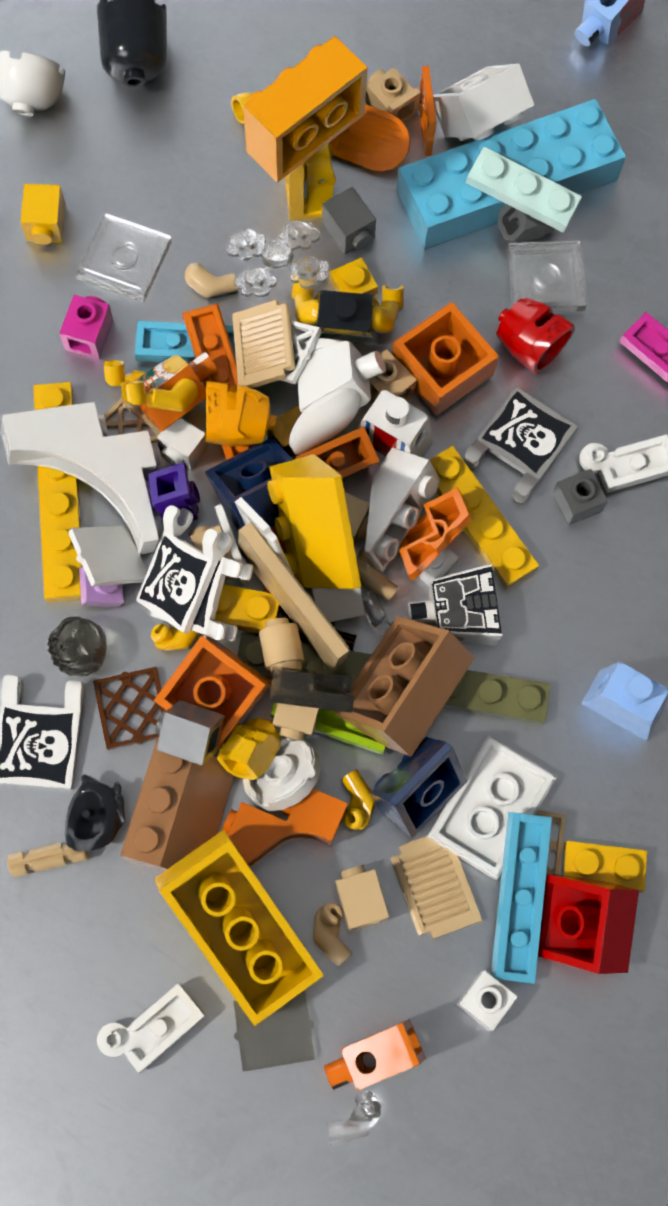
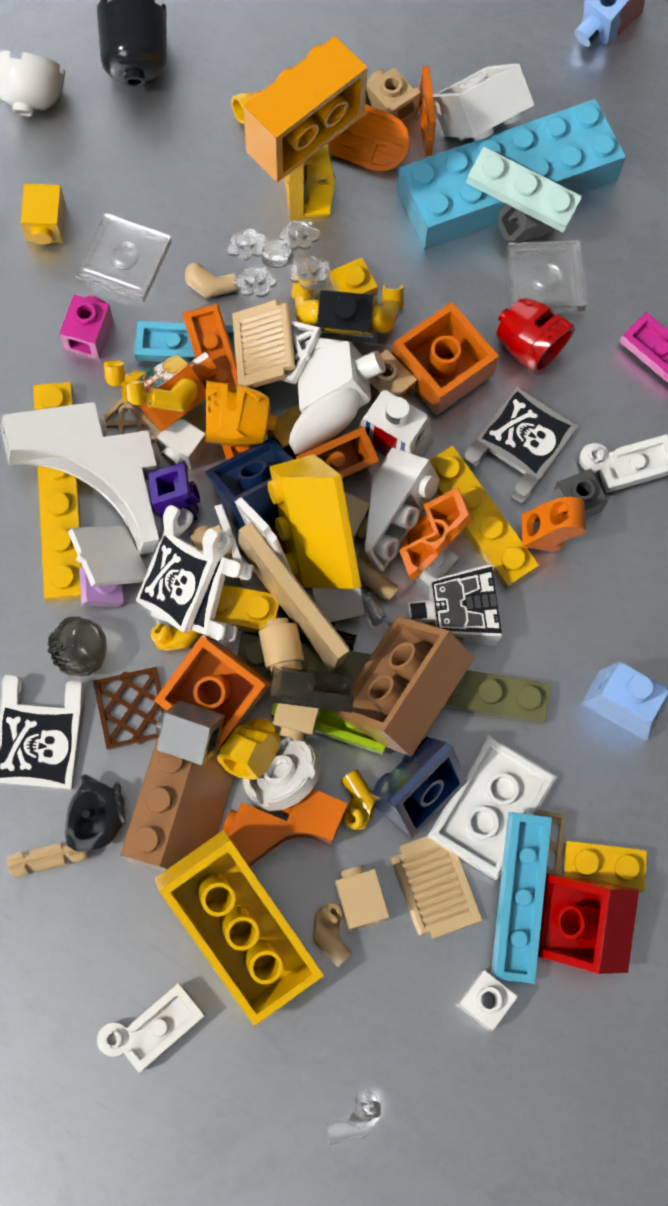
(278, 1039): clear smoke piece -> none
(349, 221): dark grey brick -> none
(393, 1048): torso -> none
(558, 522): none -> orange leg

